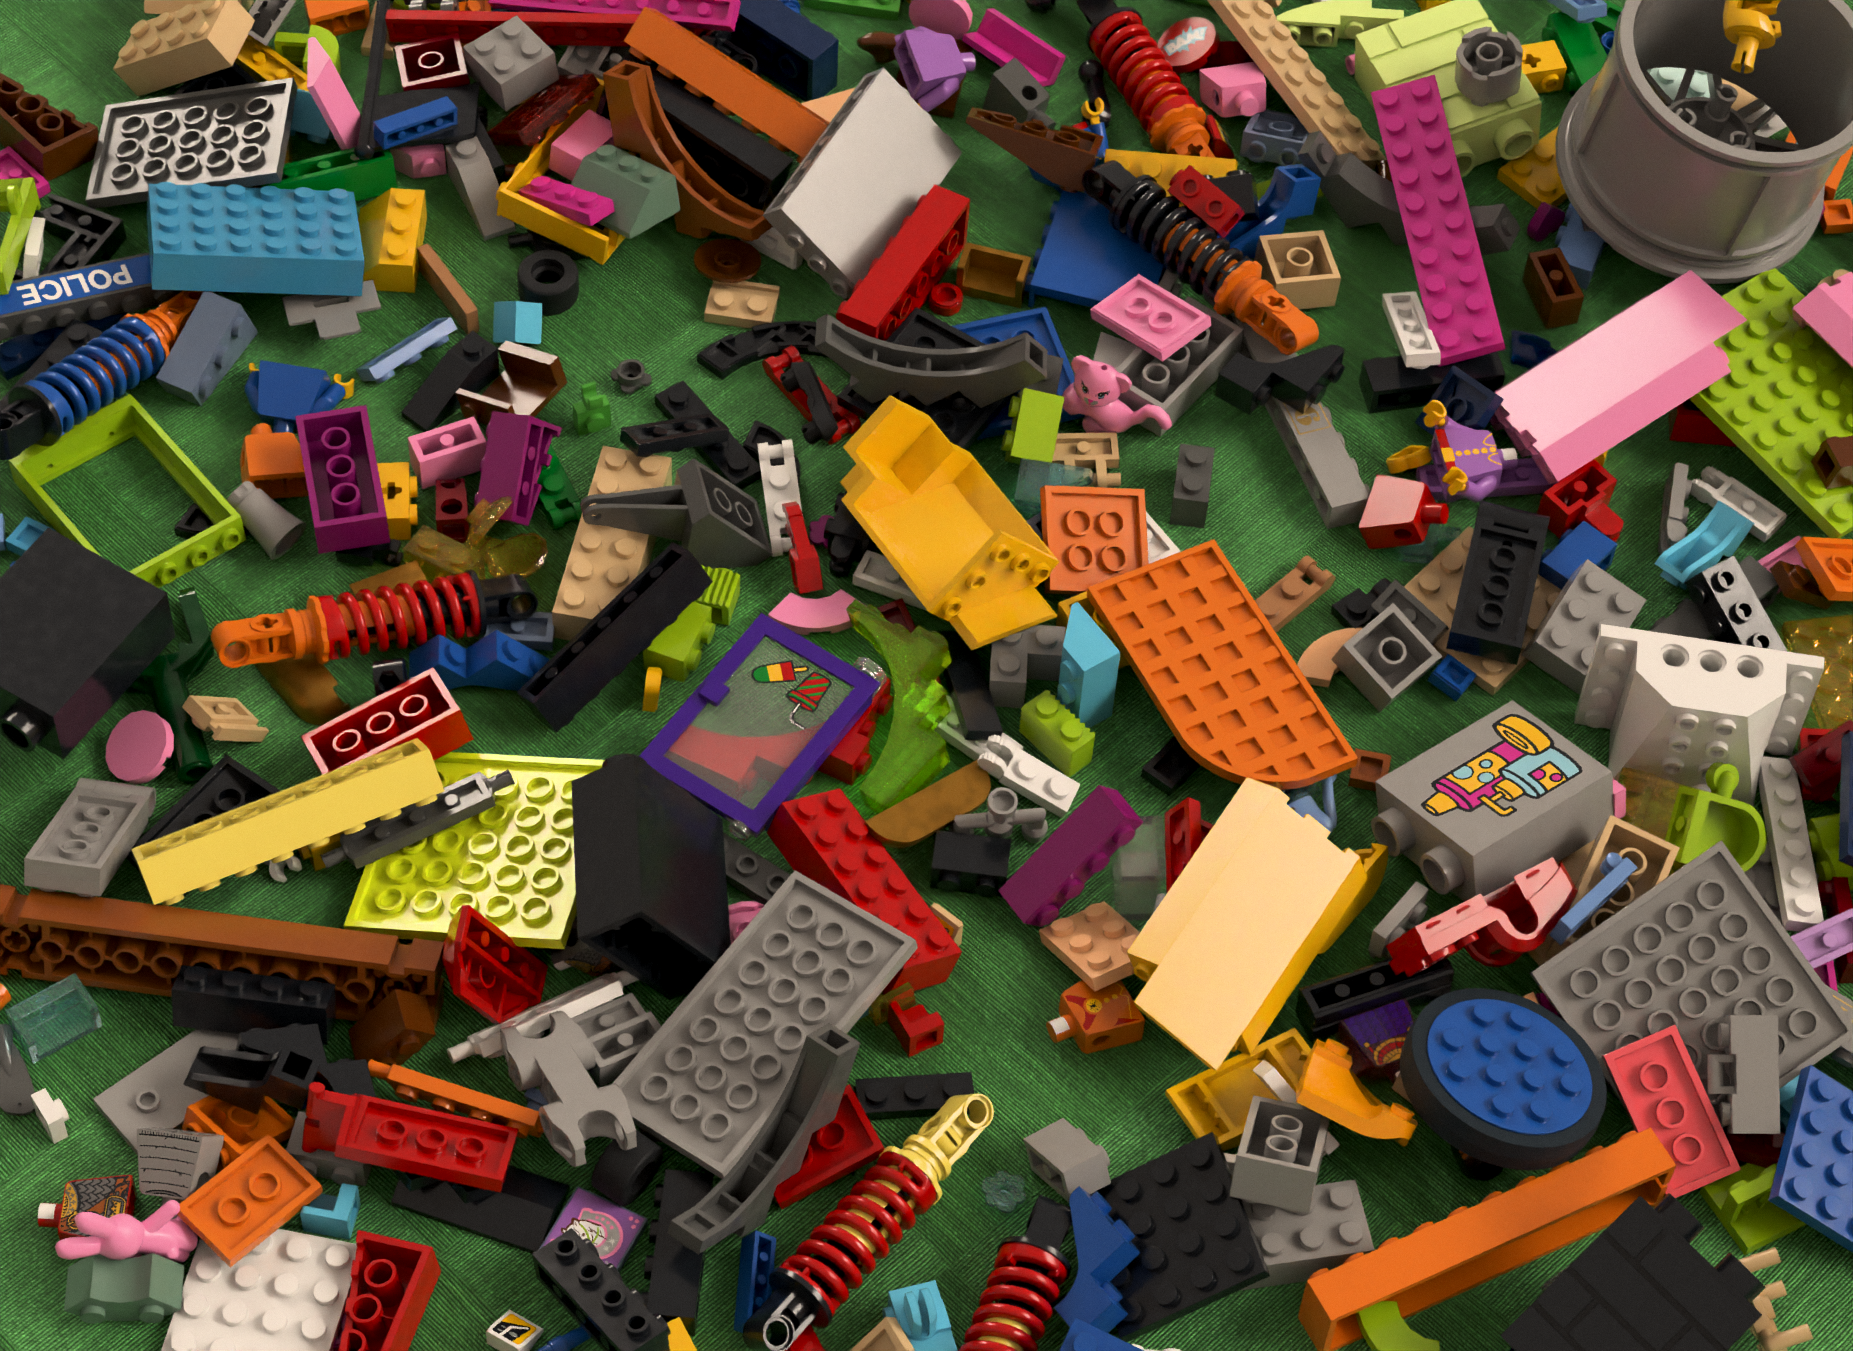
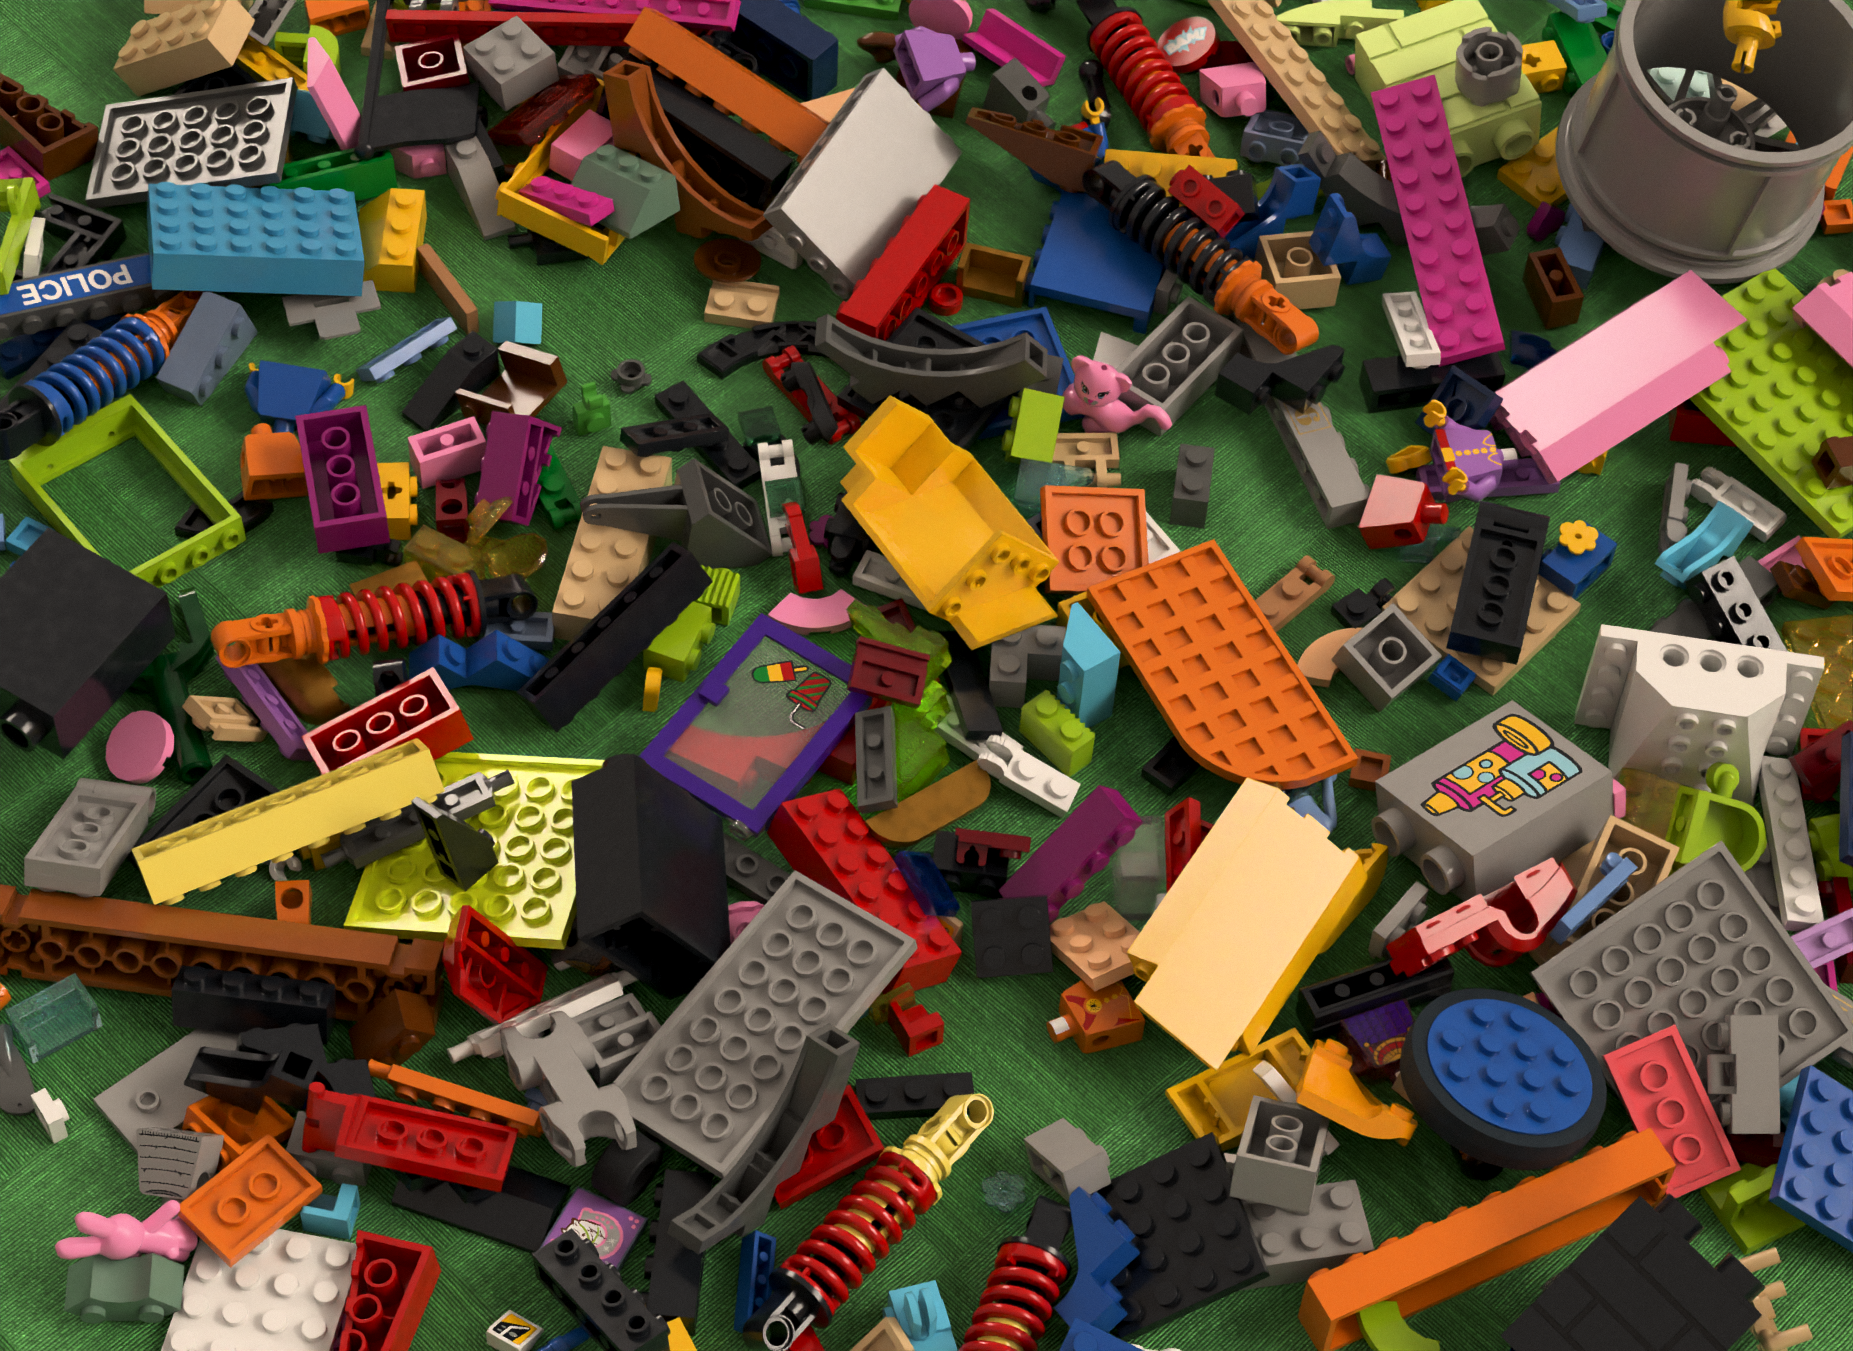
(96, 1195): torso -> none
(266, 519): light grey plant -> none
(270, 708): none -> medium lavender plate
(293, 905): none -> orange leg
(415, 122): blue piece -> none
(457, 847): none -> slope
(549, 266): black tyre -> none
(759, 425): none -> clear green tile
(782, 492): none -> clear green tile
(876, 760): none -> dark grey plate
(888, 672): none -> dark red plate
(927, 883): none -> clear blue tile
(1002, 817): light grey piece -> none
(1008, 845): none -> dark red plate
(1011, 936): none -> black plate
(1150, 317): bright pink tile -> none
(1219, 141): red slope -> none
(1338, 242): none -> blue arch
(1420, 616): dark grey plate -> none
(1572, 624): light grey brick -> none
(1578, 537): none -> yellow plant
(1580, 498): red brick -> none

